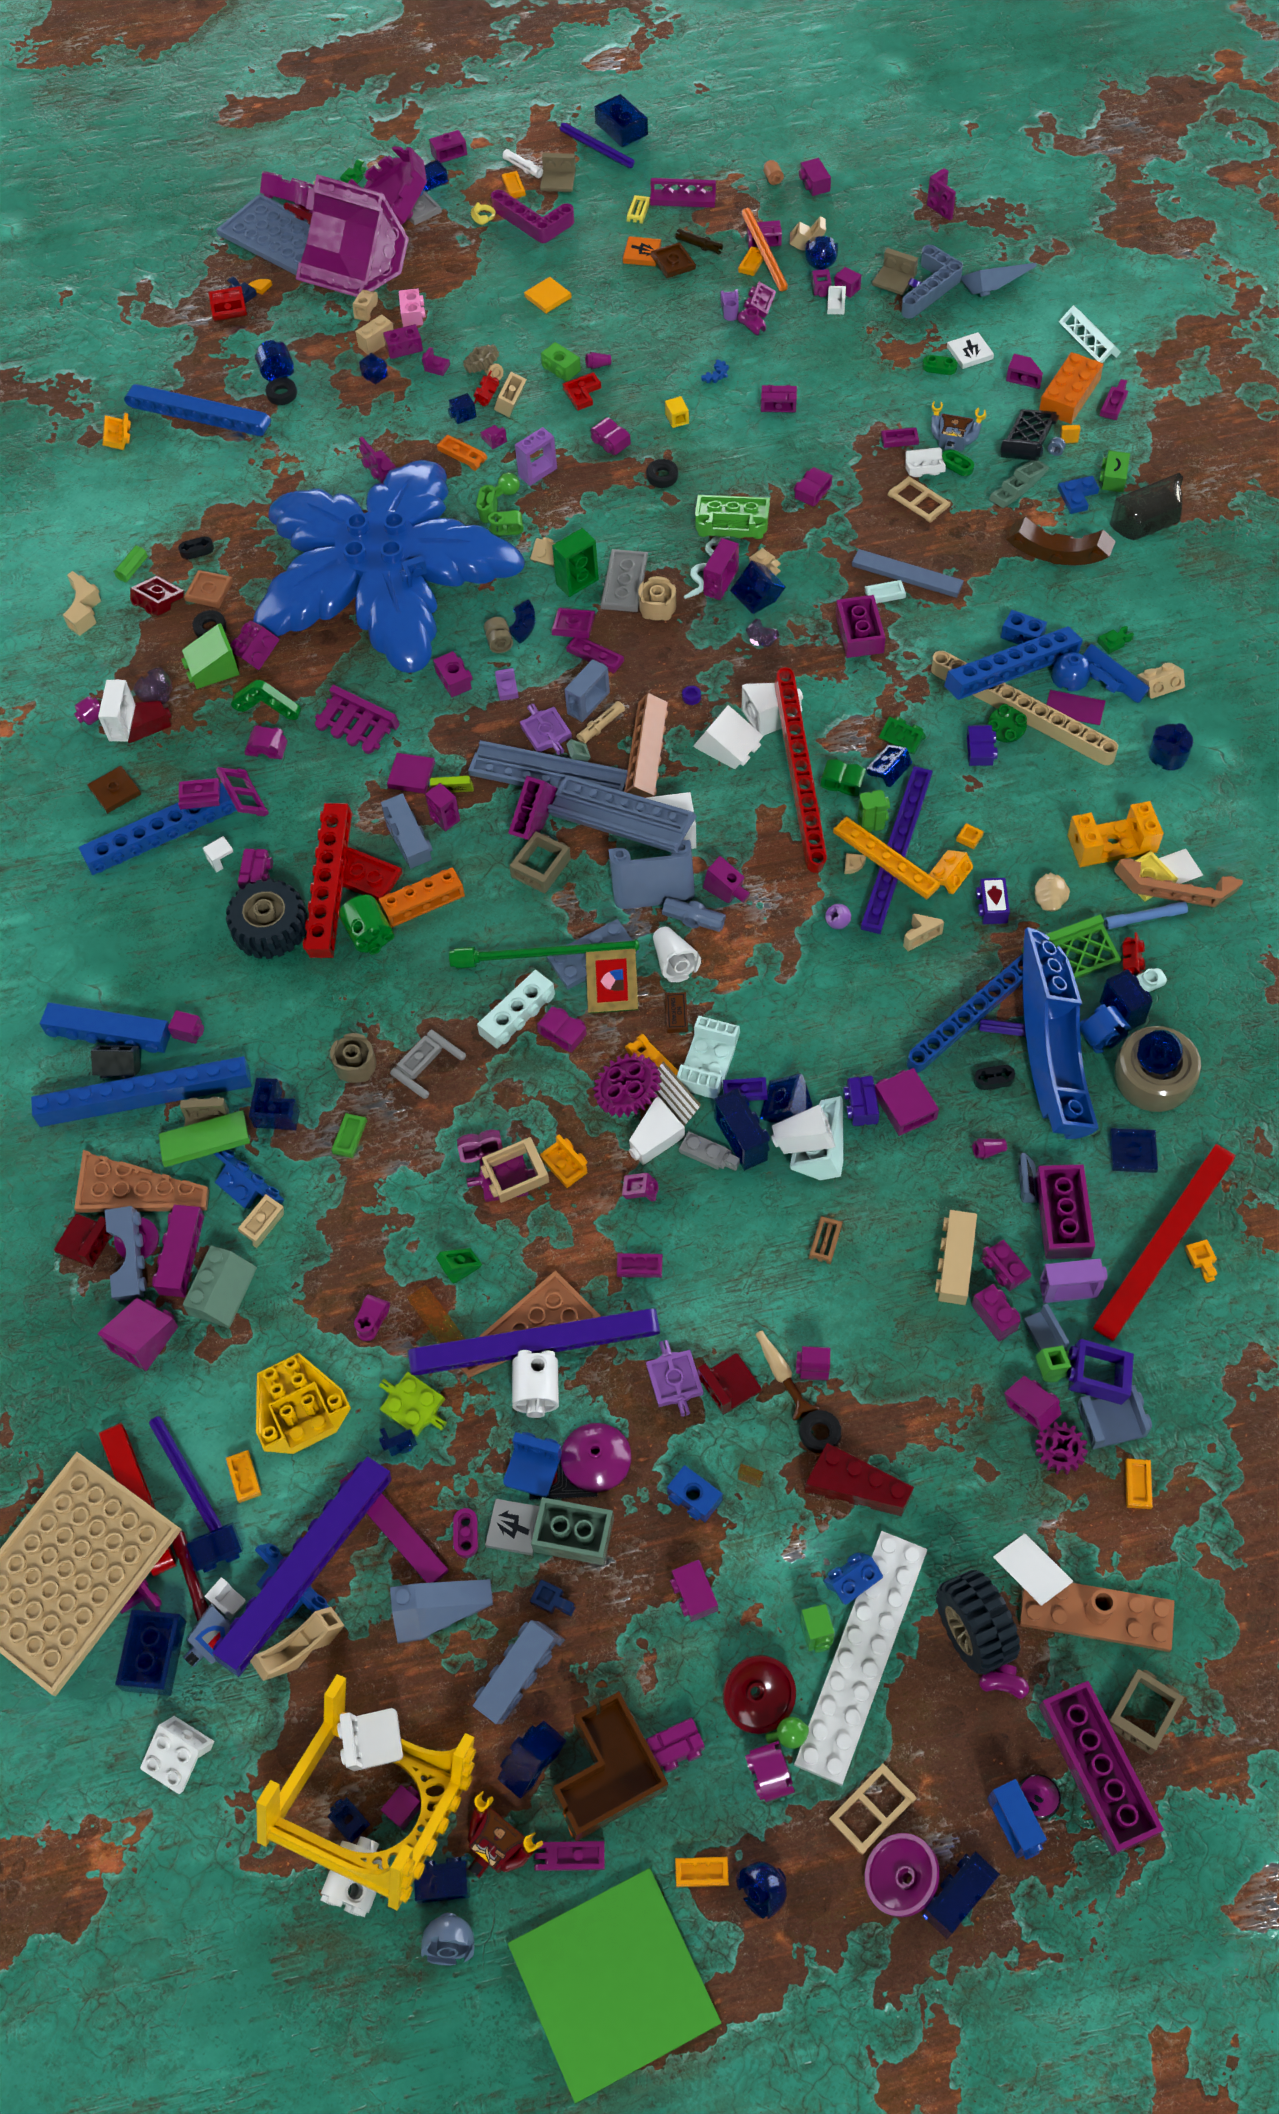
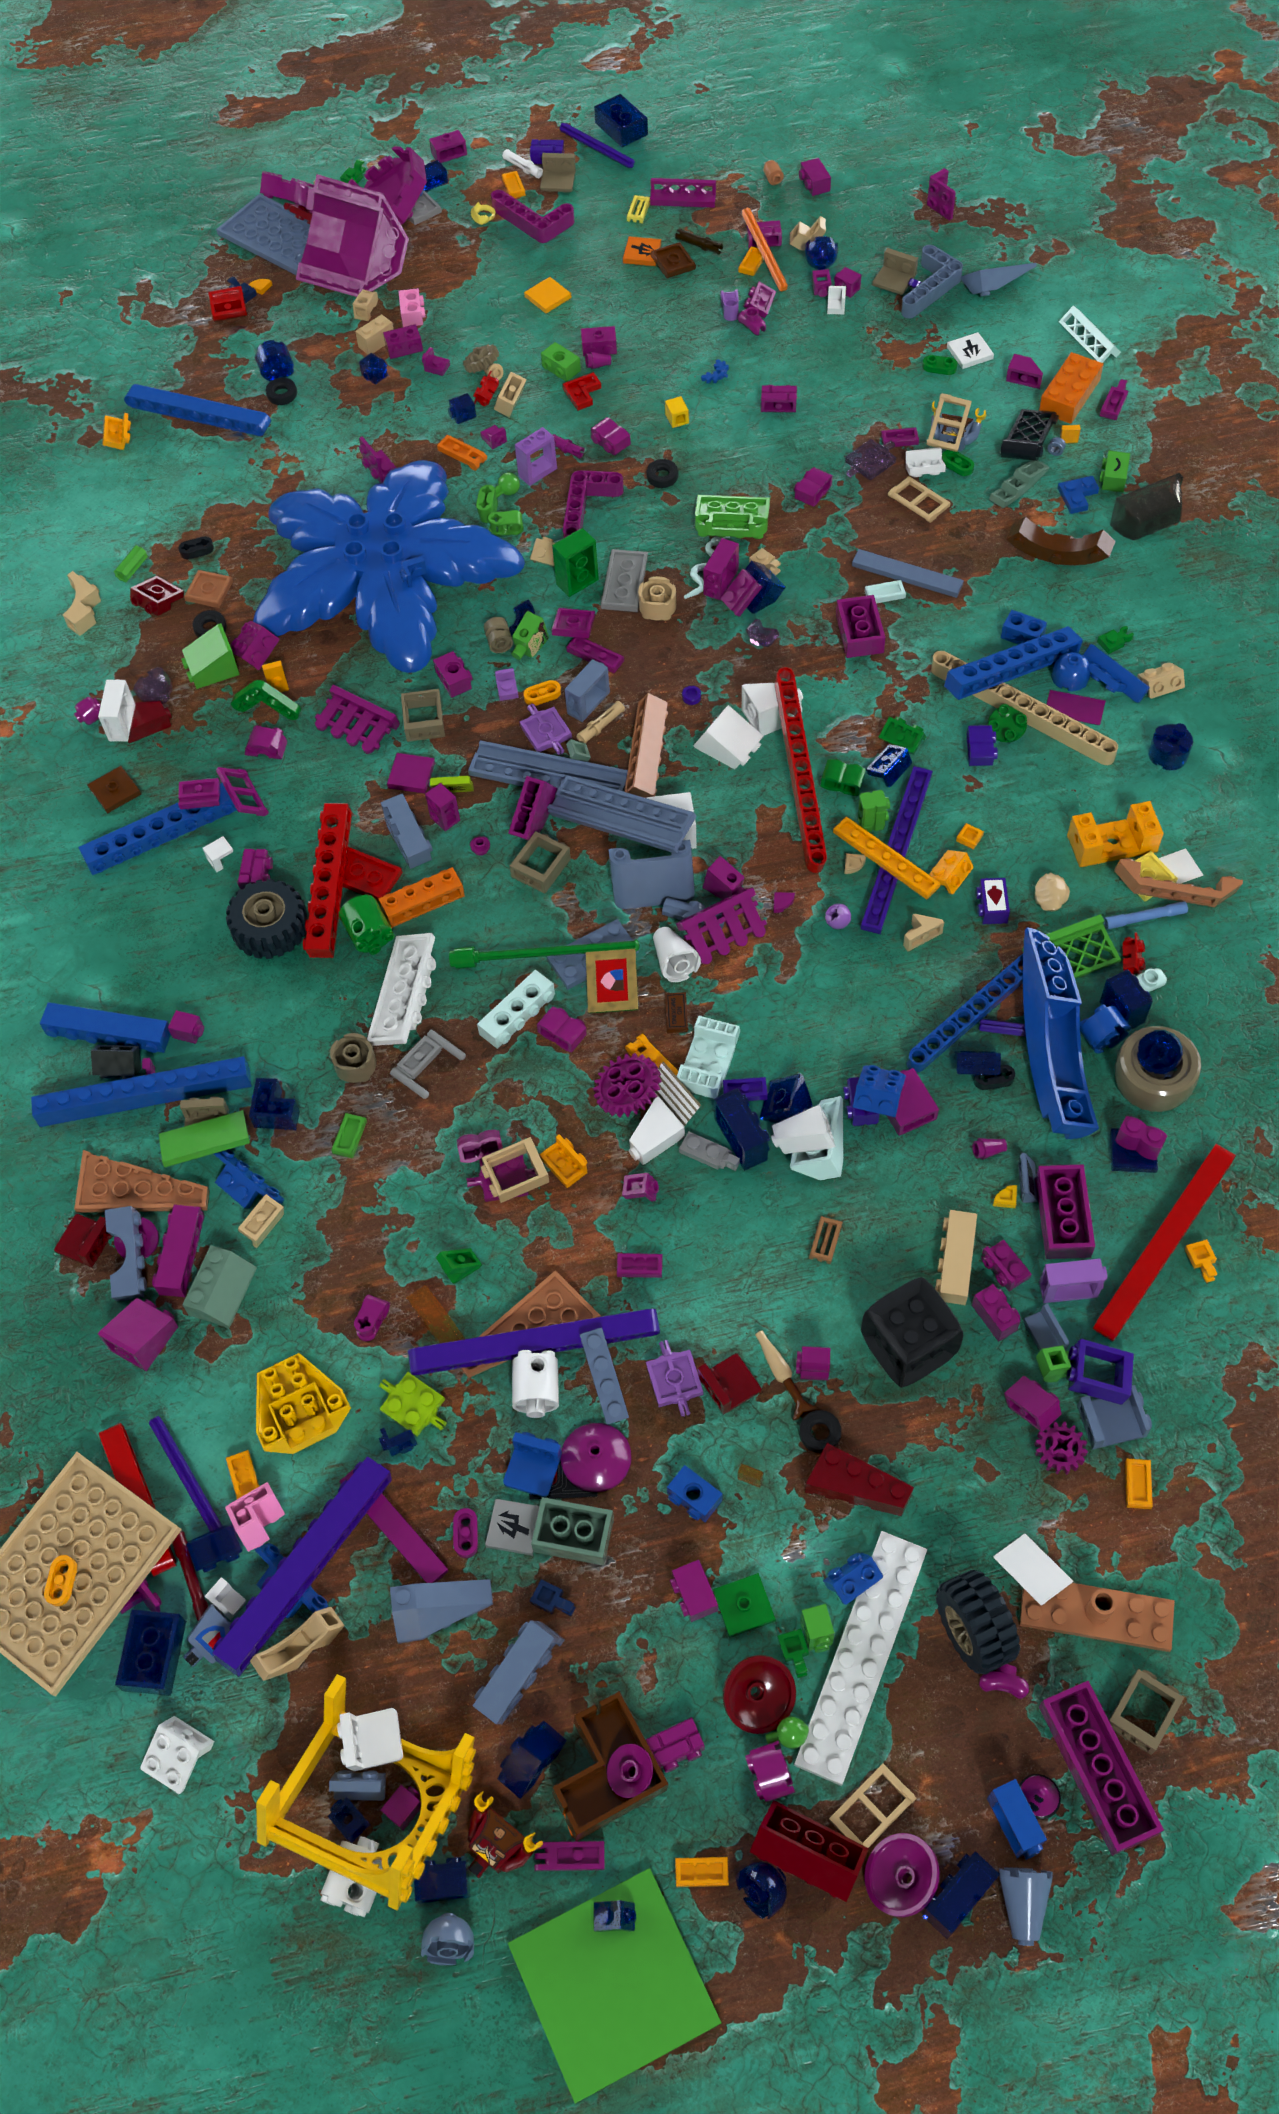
(60, 1581): none -> light orange plate
(148, 1066): none -> magenta tile
(253, 1513): none -> bright pink brick
(275, 676): none -> light orange plate
(358, 1786): none -> sand blue bracket
(403, 990): none -> white plate
(423, 729): none -> dark tan window
(480, 849): none -> magenta plate
(529, 636): none -> bright green torso
(539, 147): none -> dark purple brick
(541, 693): none -> light orange plate
(568, 447): none -> magenta pin
(588, 484): none -> magenta beam
(599, 340): none -> magenta brick
(604, 1376): none -> sand blue plate
(614, 1916): none -> bracket
(621, 1767): none -> magenta dish
(730, 917): none -> magenta fence
(741, 592): none -> magenta plate
(744, 1605): none -> green plate
(782, 901): none -> magenta tile
(794, 1648): none -> green plate
(809, 1850): none -> dark red brick
(870, 459): none -> clear purple plate
(879, 1090): none -> blue bracket
(911, 1332): none -> black piece
(961, 425): none -> tan window
(978, 1062): none -> clear blue bracket
(1006, 1197): none -> yellow tile
(1025, 1901): none -> sand blue cone
(1144, 1139): none -> magenta brick

